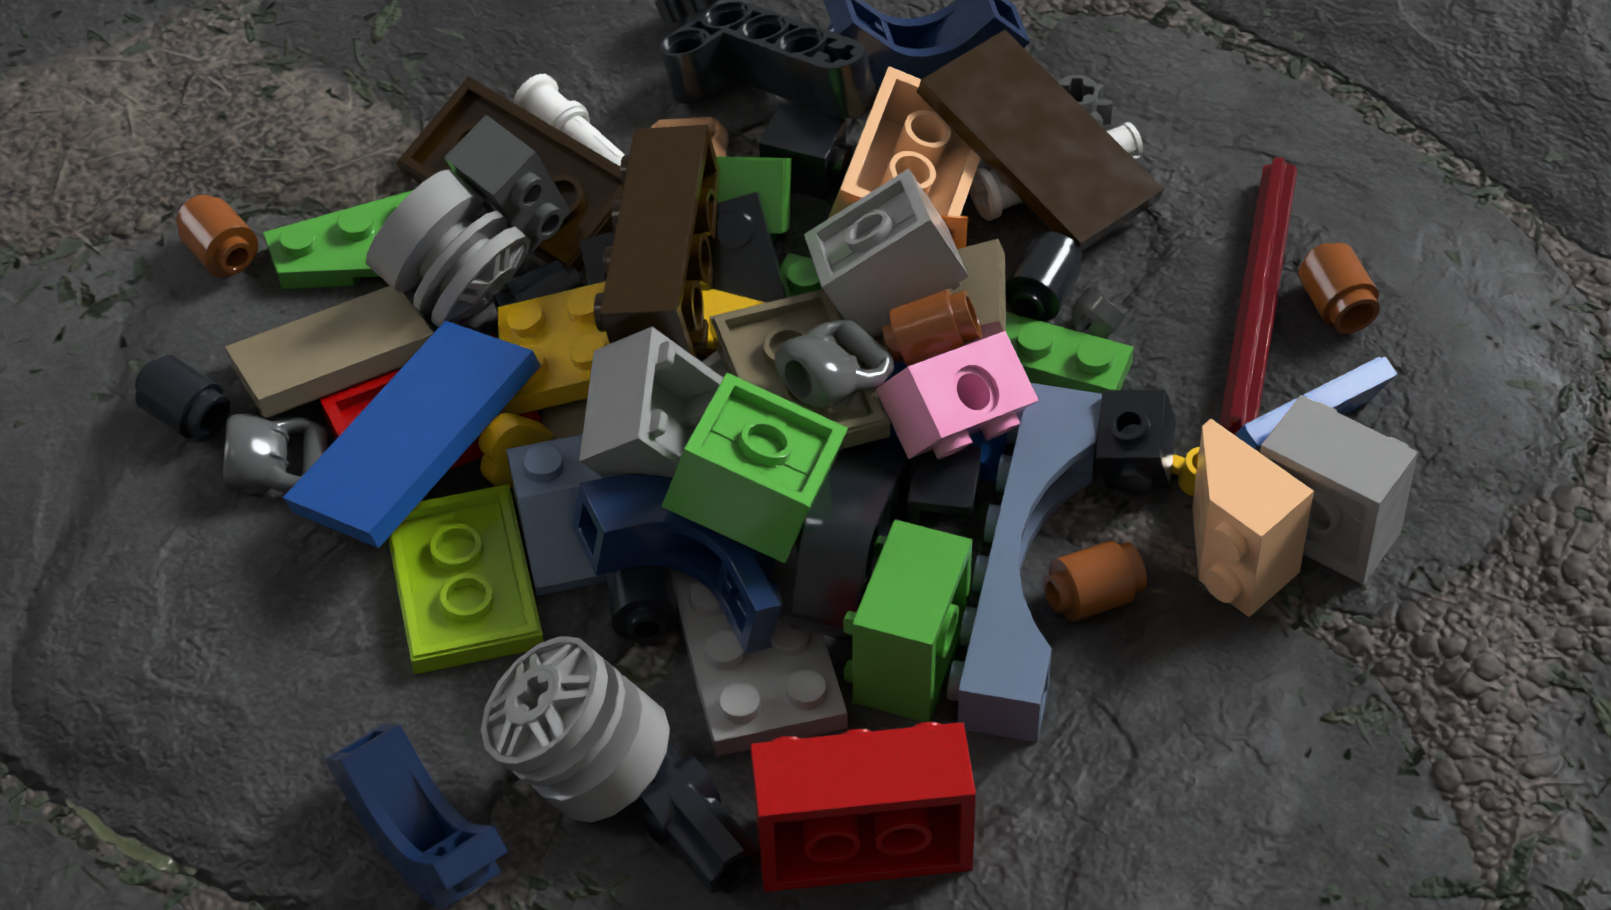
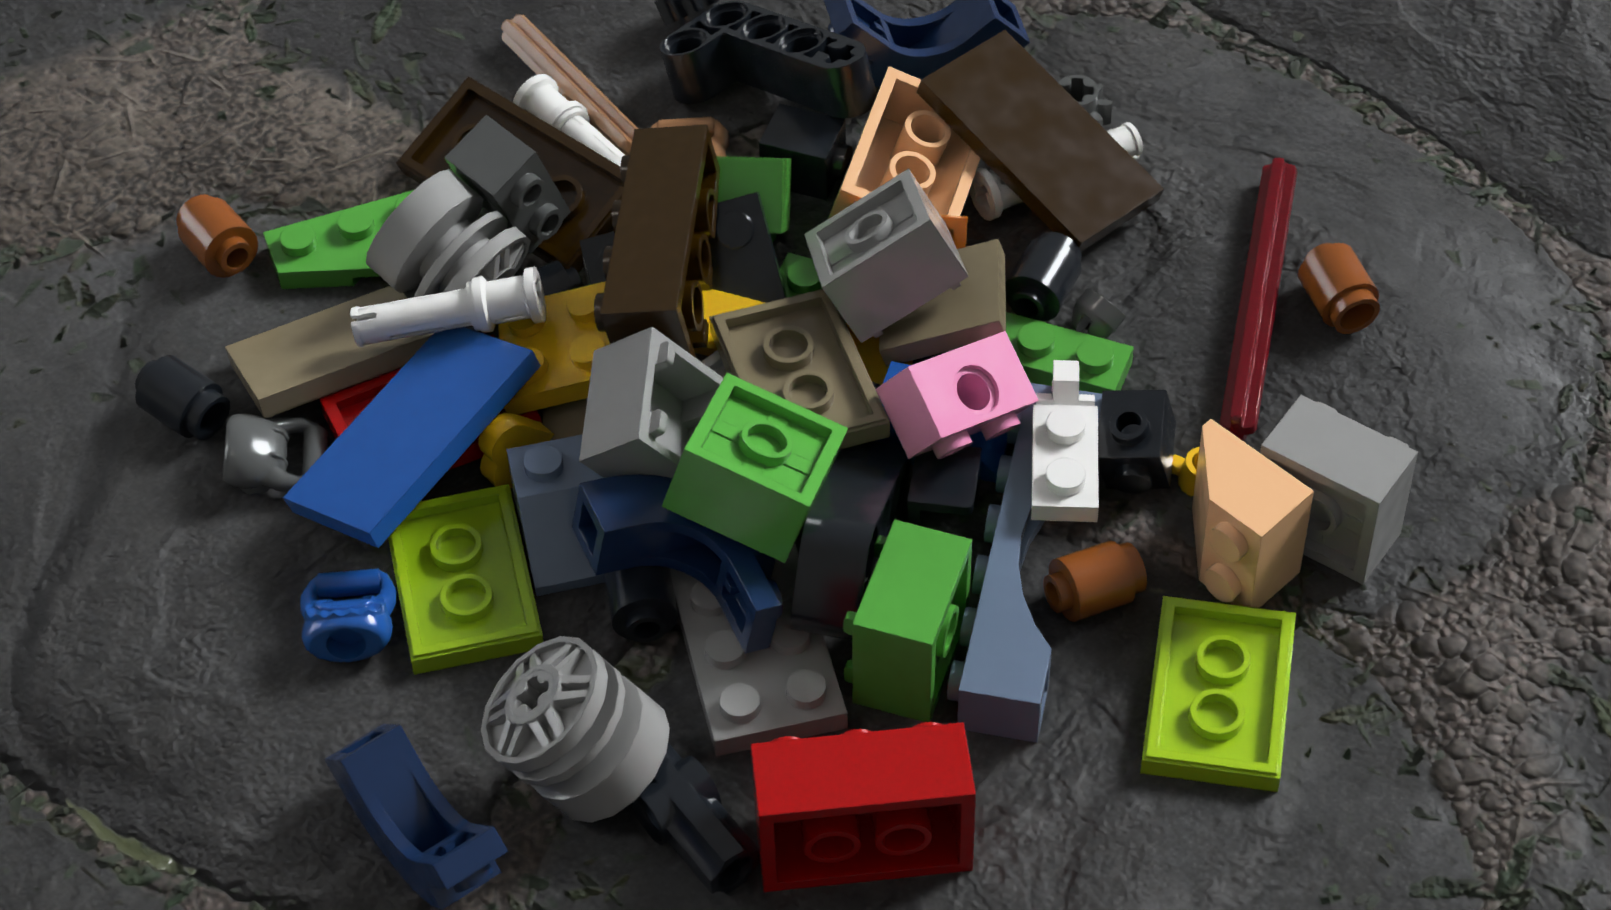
(349, 627): none -> blue piece
(477, 305): none -> white pin
(572, 84): none -> medium nougat axle
(823, 372): dark grey piece -> none
(931, 326): dark orange brick -> none
(1065, 450): none -> white hinge
(1219, 694): none -> lime tile
(1342, 394): tile -> none

